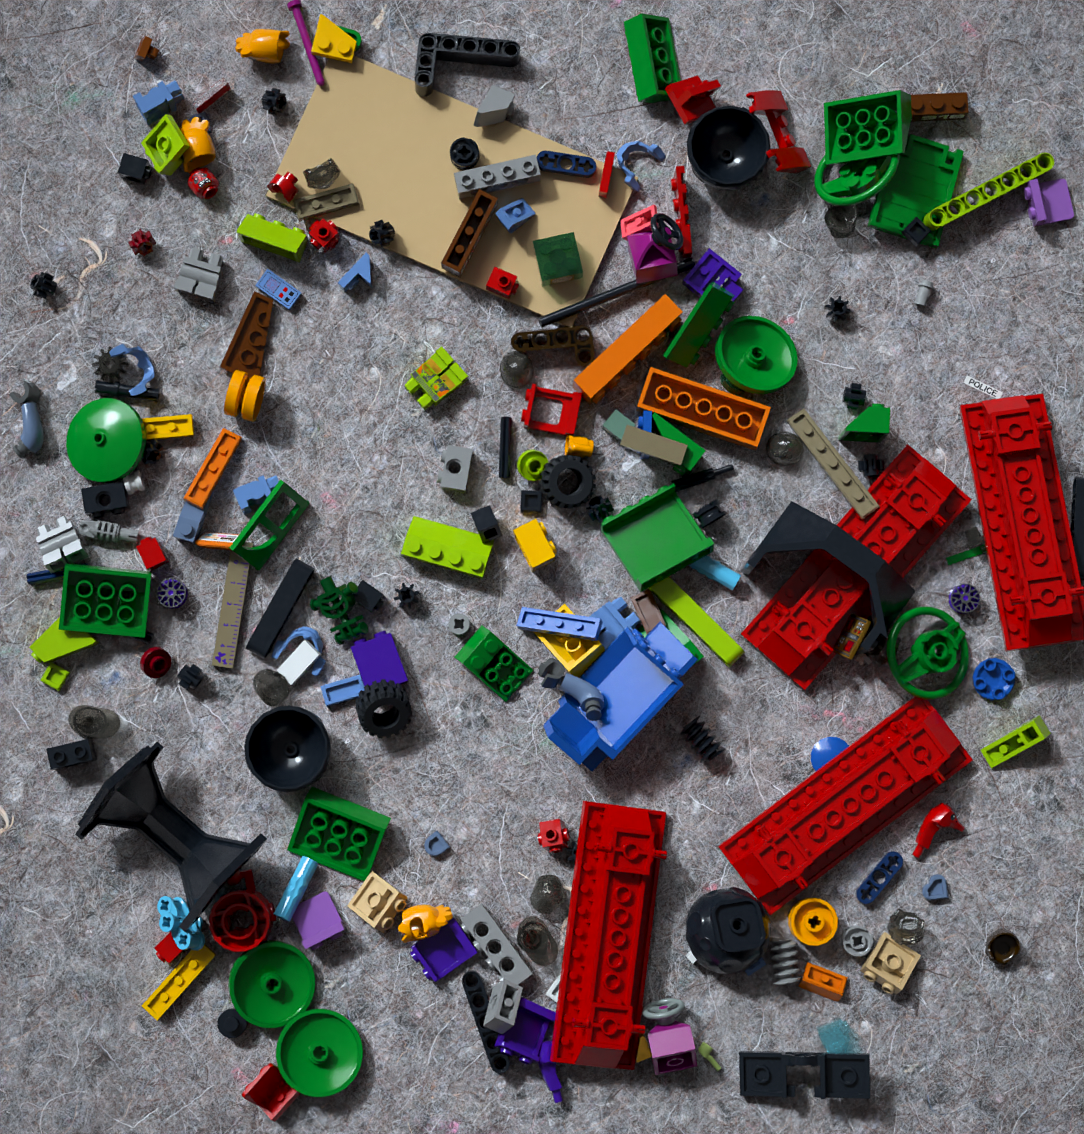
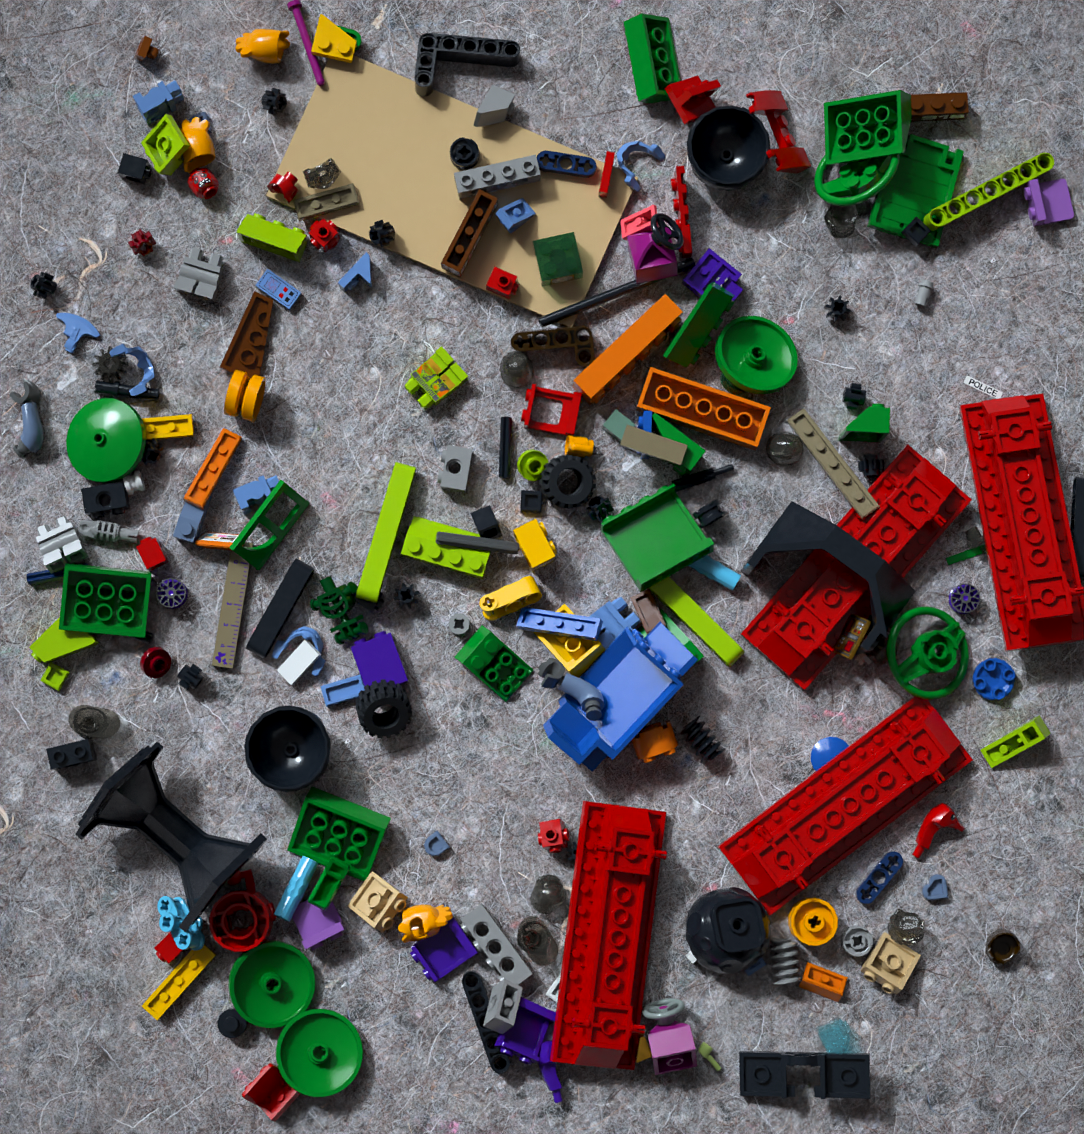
(75, 329): none -> medium blue piece
(211, 95): tile -> none
(270, 687): clear smoke hair -> none
(328, 883): none -> green animal
(386, 532): none -> lime beam
(477, 543): none -> dark grey axle
(510, 598): none -> yellow piece
(654, 741): none -> orange brick

